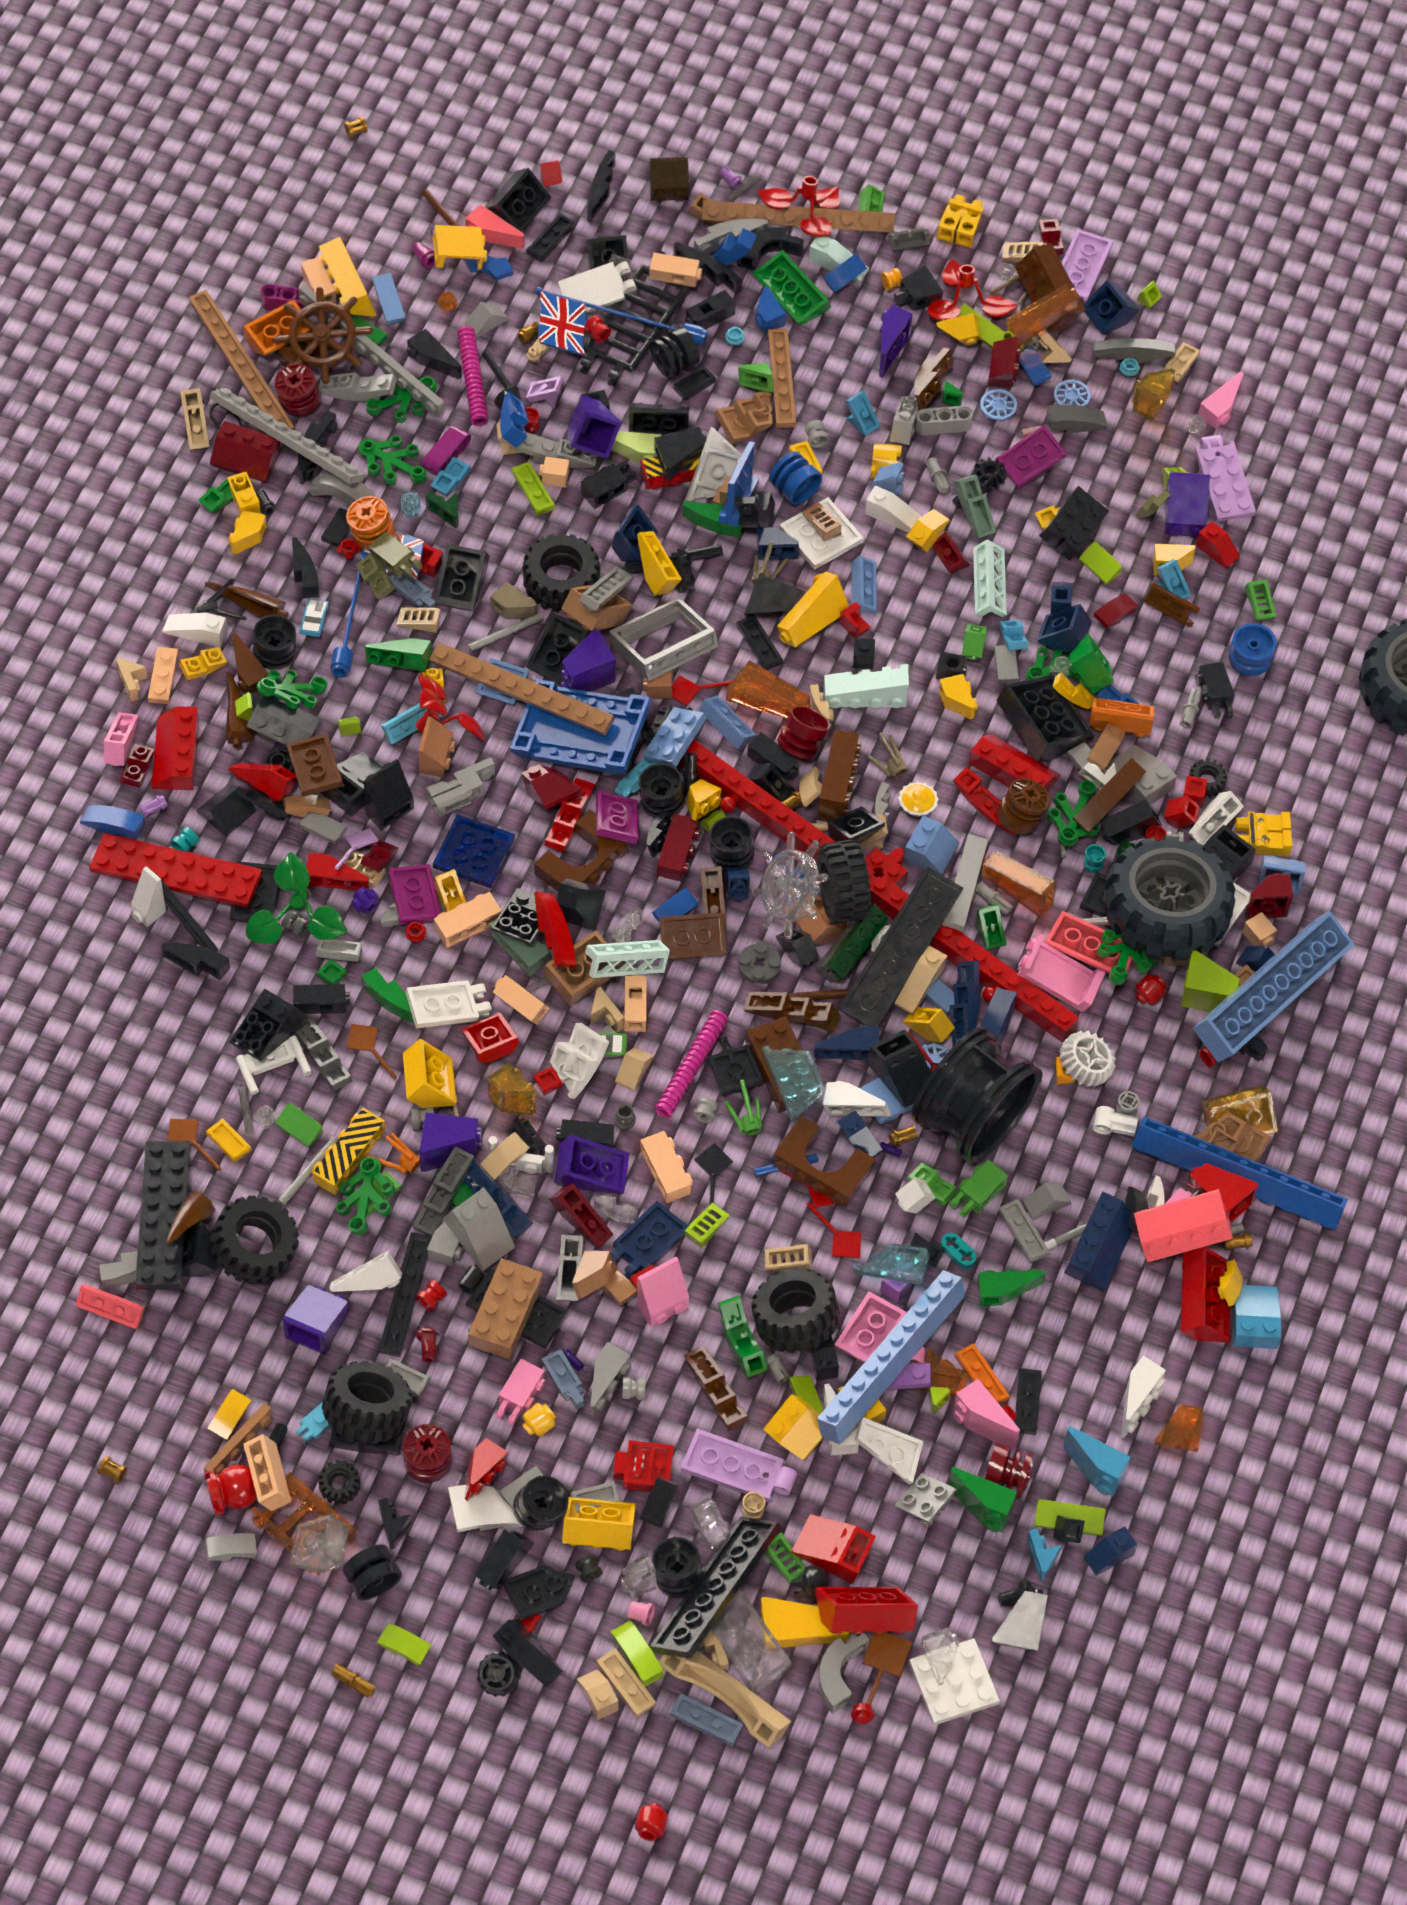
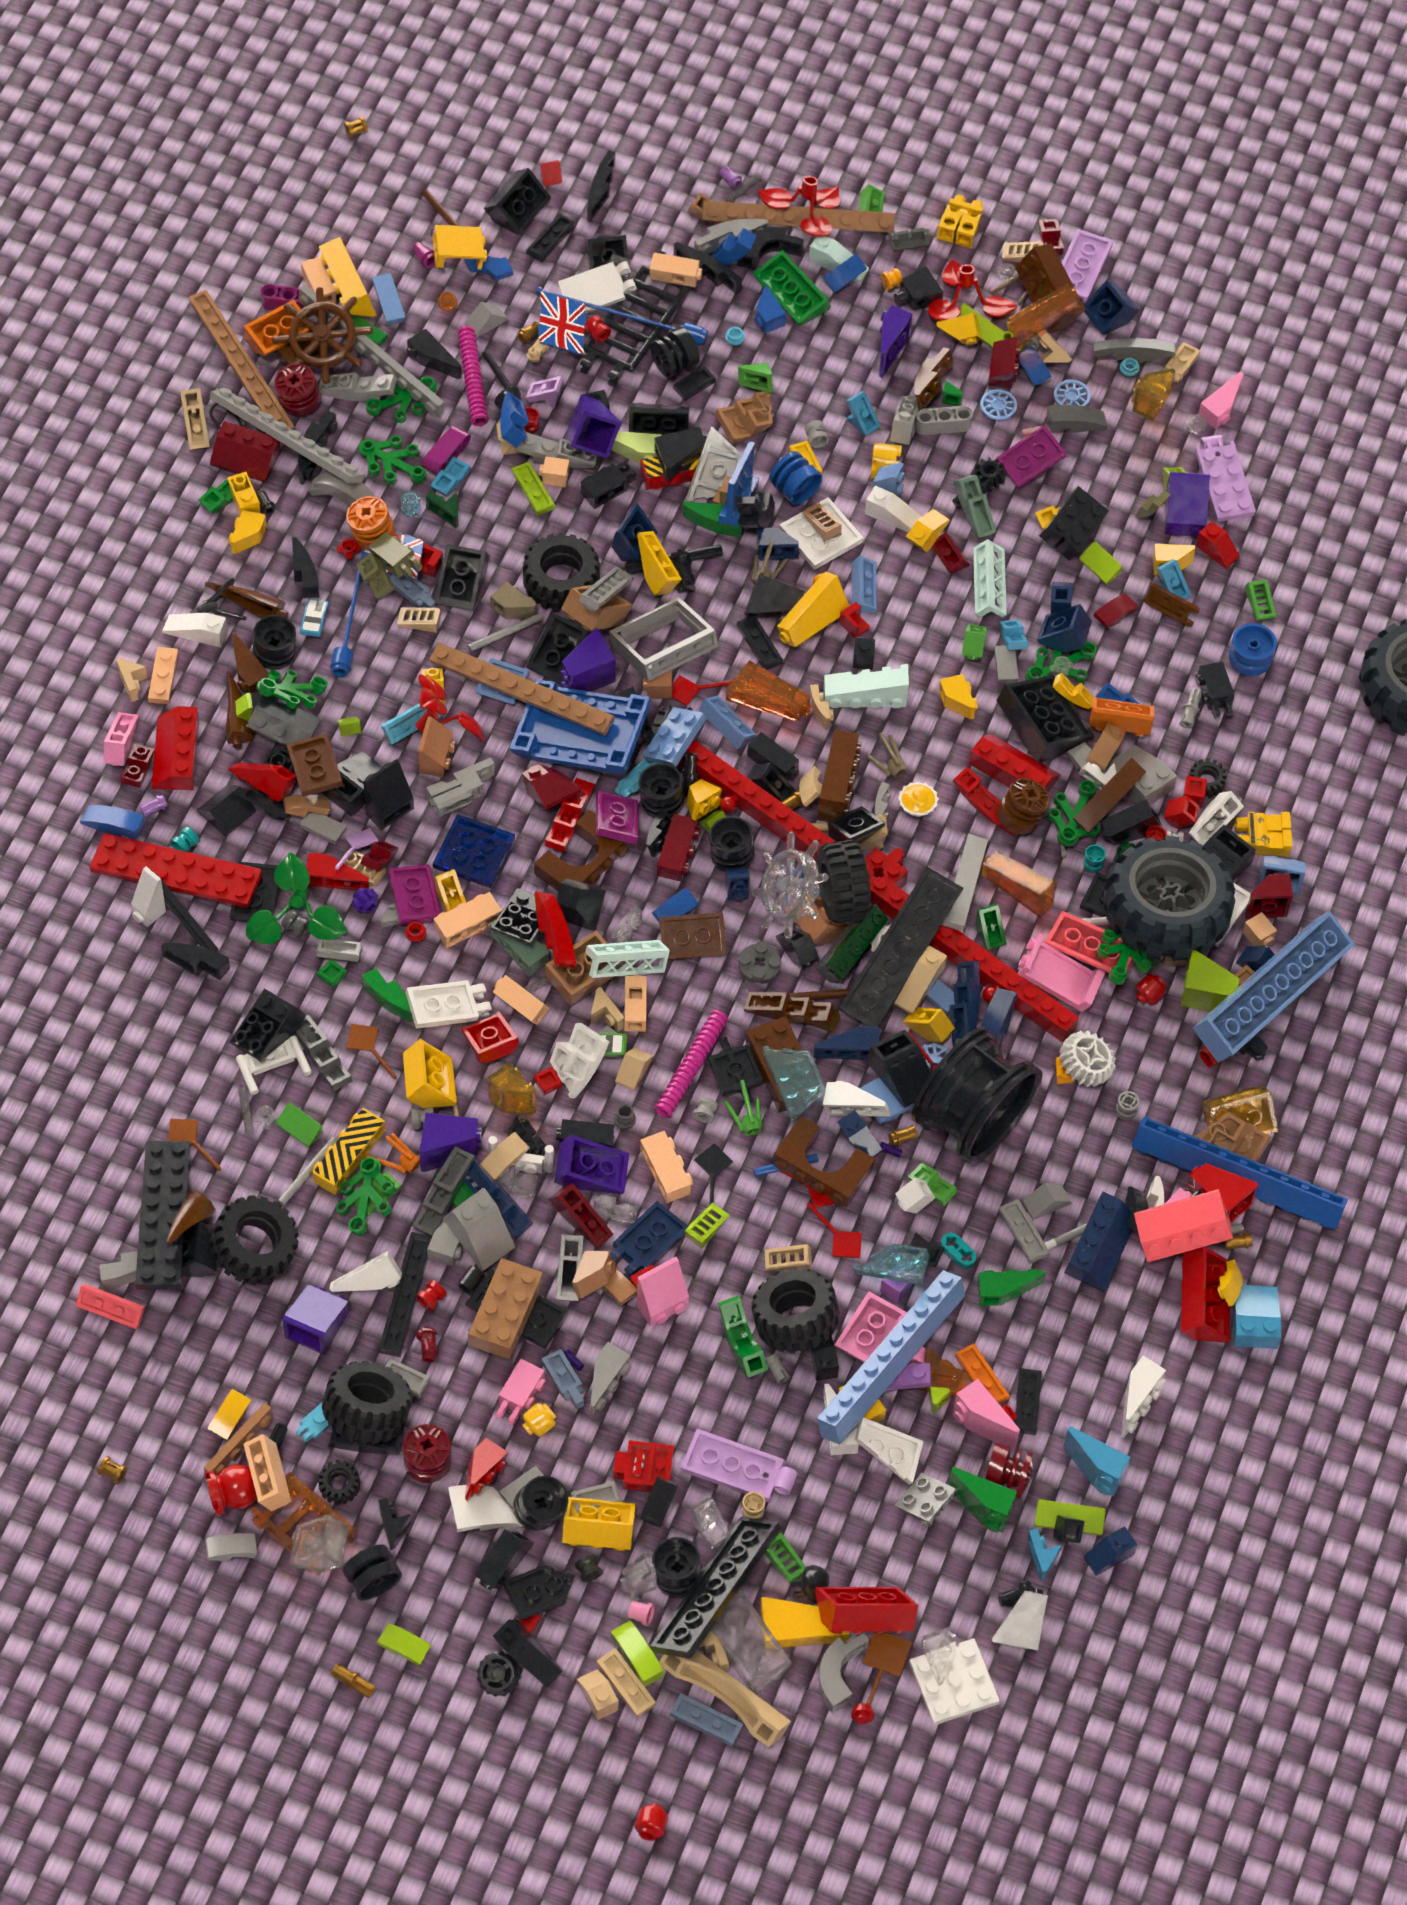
(205, 663): yellow slope -> none
(228, 1140): yellow tile -> none
(321, 998): black brick -> none
(337, 529): black tile -> none
(402, 653): green slope -> none
(495, 228): coral slope -> none
(634, 1388): light grey wheel -> none
(669, 179): dark brown slope -> none
(712, 310): black brick -> none
(714, 891): reddish brown slope -> none
(716, 1388): reddish brown slope -> none
(782, 378): medium nougat plate -> none
(795, 1427): yellow slope -> none
(803, 732): dark red wheel -> none
(804, 1387): lime slope -> none
(834, 1546): slope -> none
(931, 846): medium blue slope -> none
(937, 475): light grey axle -> none
(949, 660): black brick -> none
(980, 1188): bright green hinge -> none
(993, 897): light grey axle -> none
(1091, 665): green slope -> none
(1109, 1121): white piece -> none
(1149, 295): lime slope -> none
(1182, 1429): clear orange wing -> none

